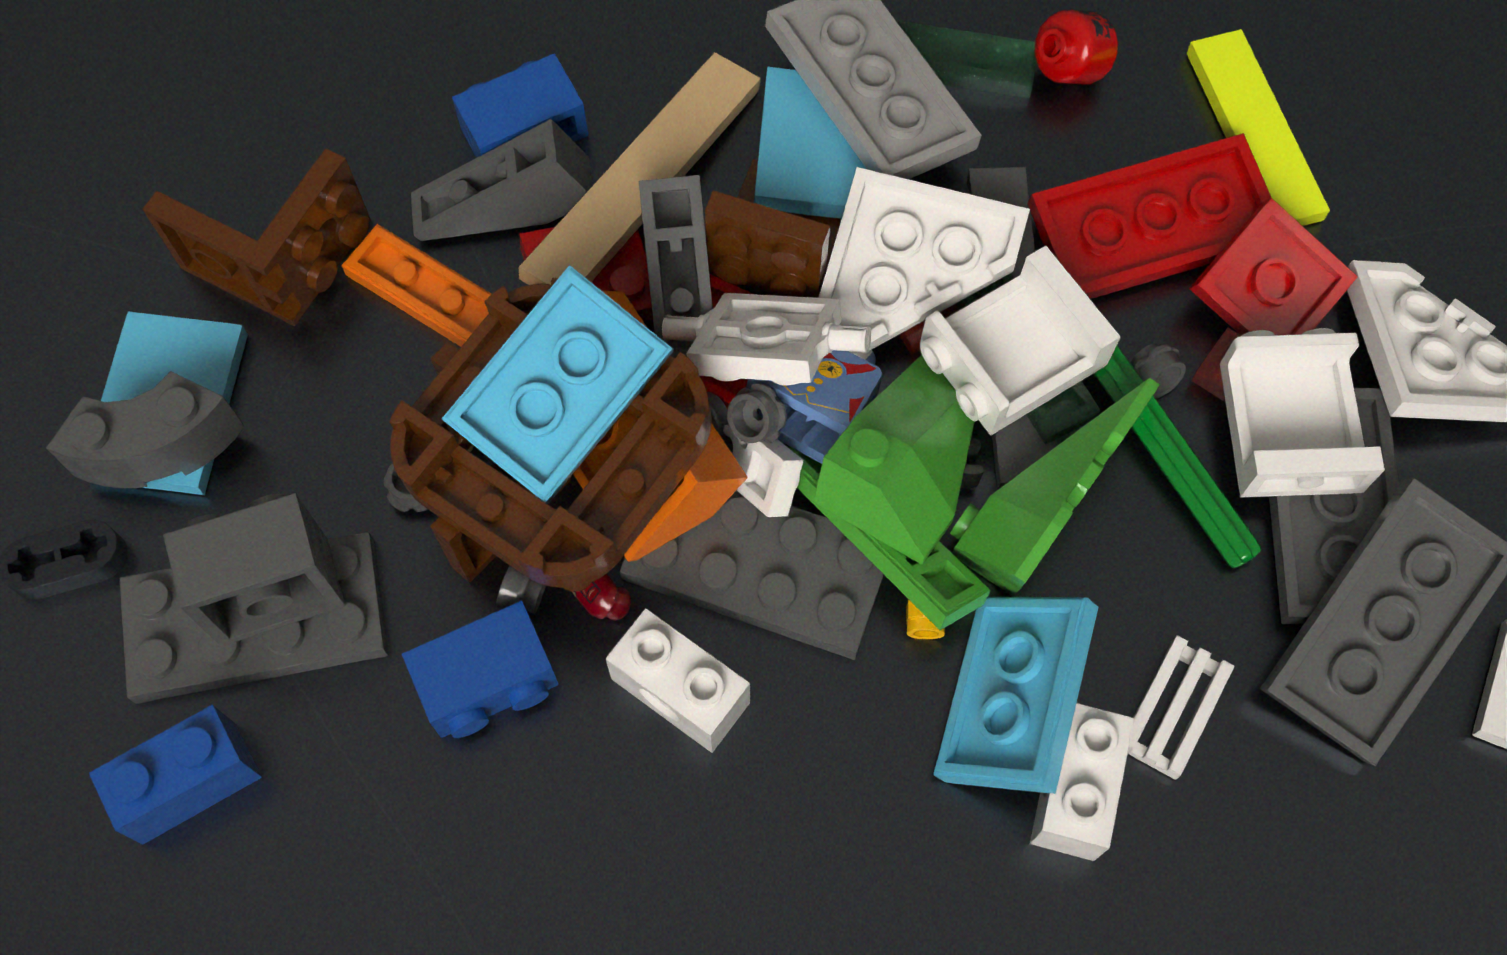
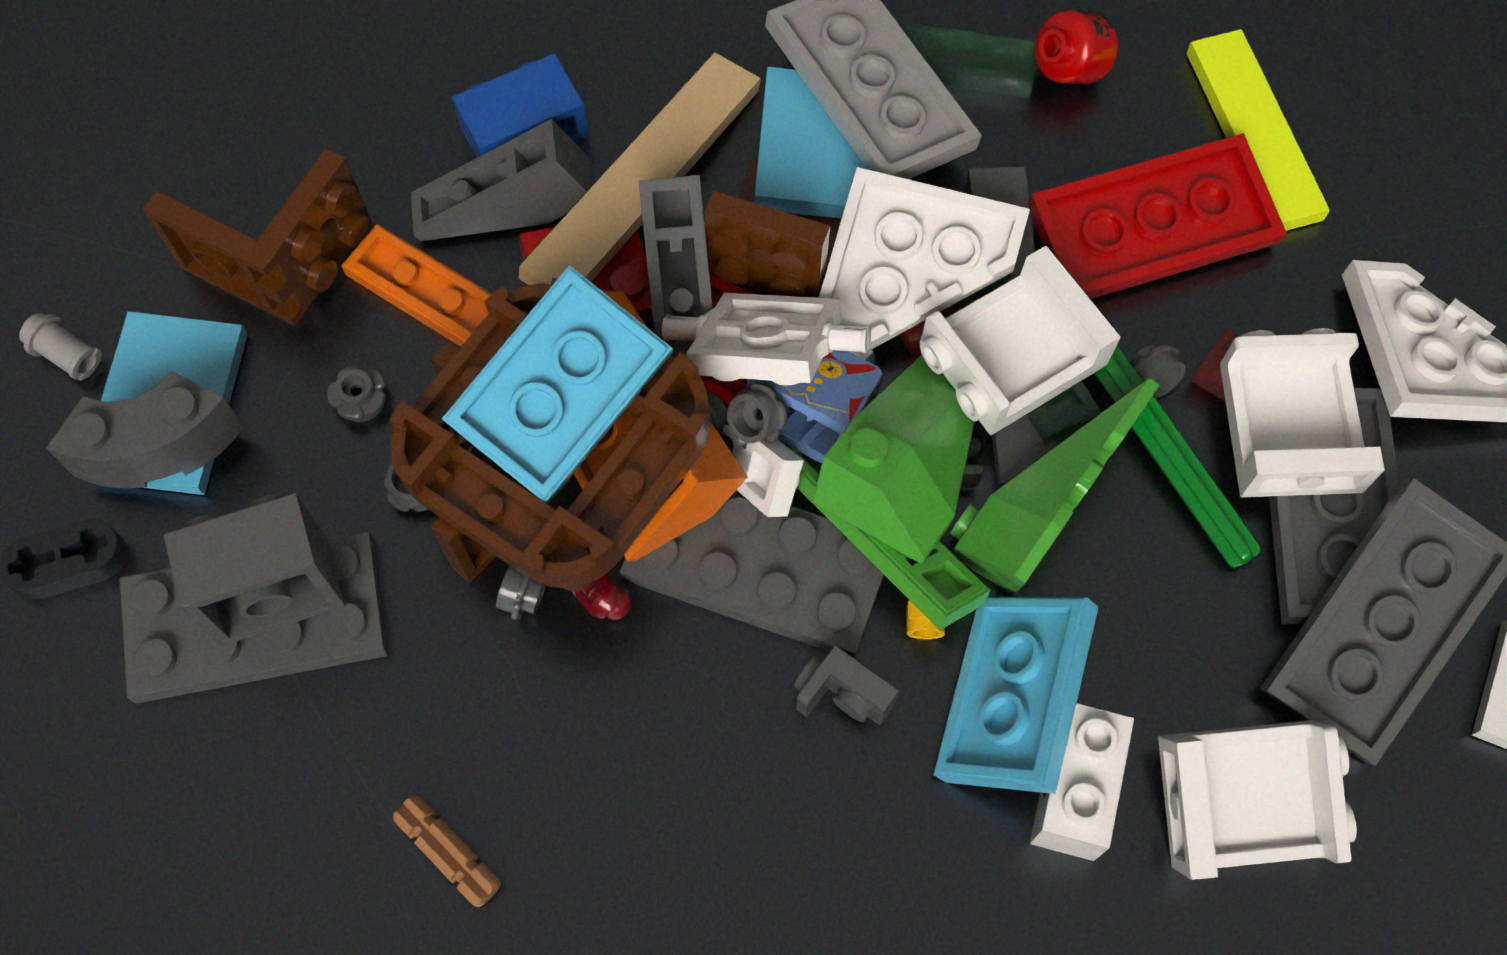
(47, 337): none -> light grey pin
(175, 775): blue brick -> none
(359, 407): none -> dark grey plate
(446, 850): none -> medium nougat axle
(480, 671): blue brick -> none
(678, 680): white brick -> none
(855, 687): none -> dark grey bracket
(1198, 662): white tile -> none
(1255, 796): none -> white panel
(1273, 276): red plate -> none

